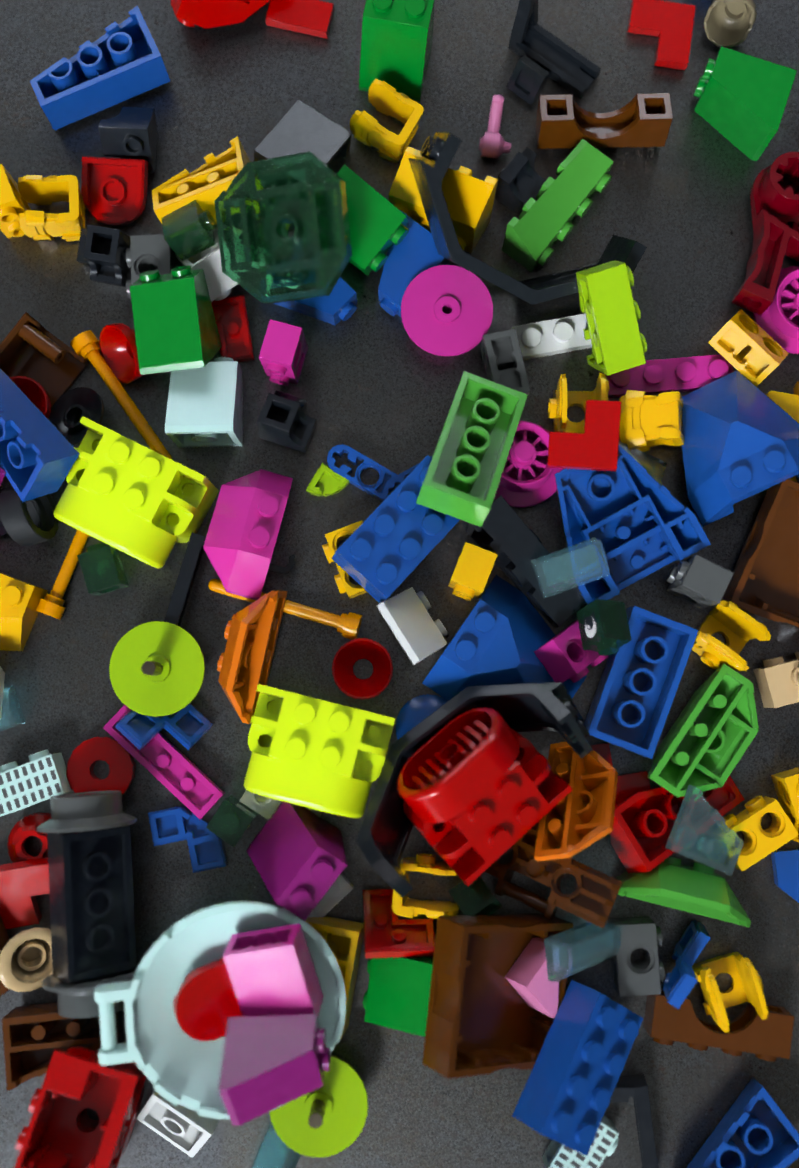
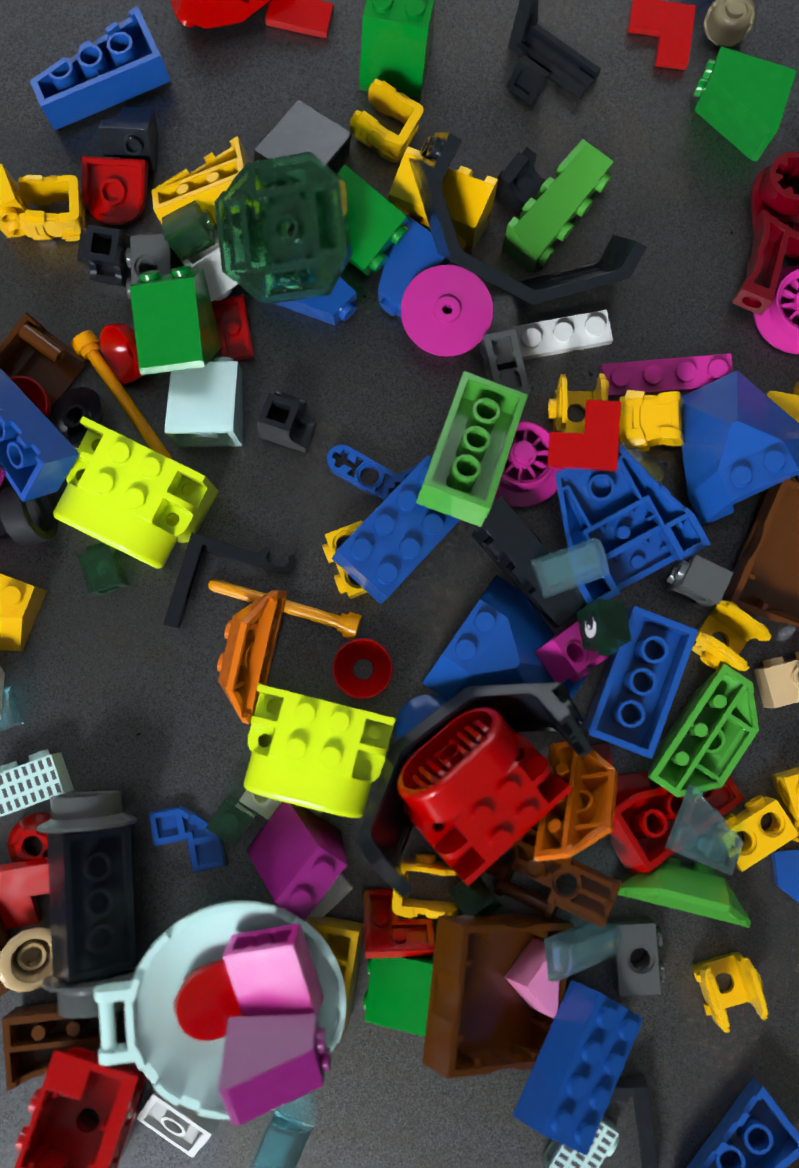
(53, 602): light orange piece -> none
(82, 761): red tile -> none
(157, 669): lime piece -> none
(170, 769): dark pink plate -> none
(185, 726): blue tile -> none
(246, 530): dark pink wedge -> none
(283, 352): dark pink brick -> none
(326, 482): lime tile -> none
(327, 1117): lime piece -> none
(412, 625): white slope -> none
(472, 571): yellow brick -> none
(492, 143): bright pink piece -> none
(611, 317): lime wedge -> none
(638, 124): reddish brown arch -> none
(683, 978): blue tile -> none
(747, 1032): reddish brown arch -> none
(748, 348): yellow brick -> none

